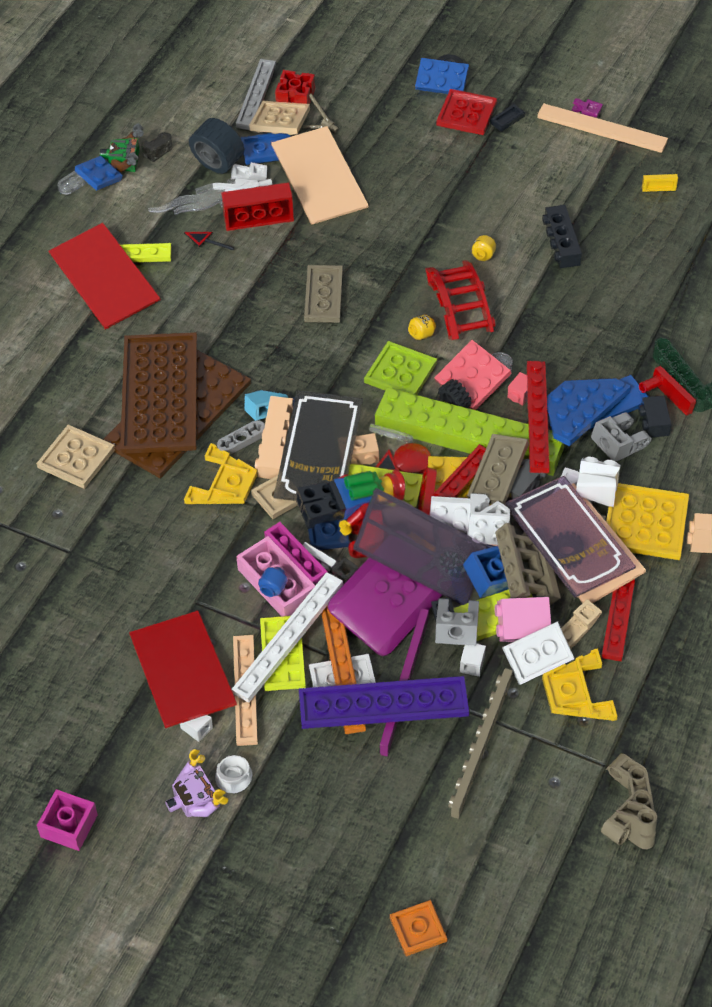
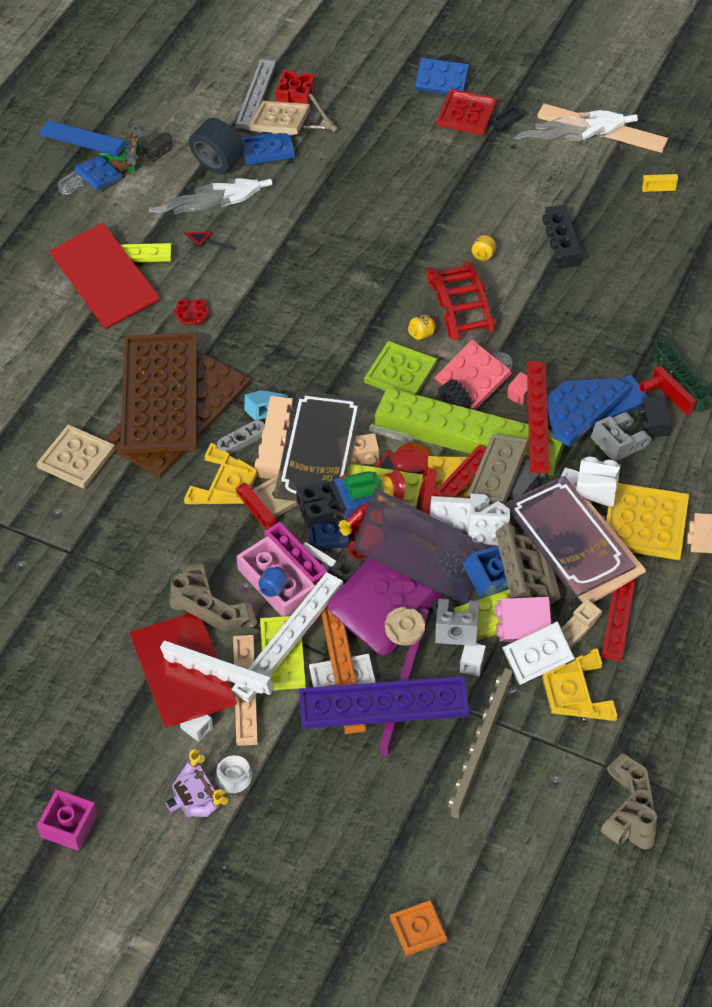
(83, 138): none -> blue tile
(191, 311): none -> red dish
(192, 590): none -> dark tan connector
(216, 667): none -> white plate
(254, 172): white slope -> none
(255, 505): none -> red beam
(257, 206): red brick -> none
(319, 175): light nougat piece -> none
(323, 293): dark tan plate -> none
(404, 626): none -> tan tile
(580, 128): none -> clear piece
(588, 108): magenta plate -> none

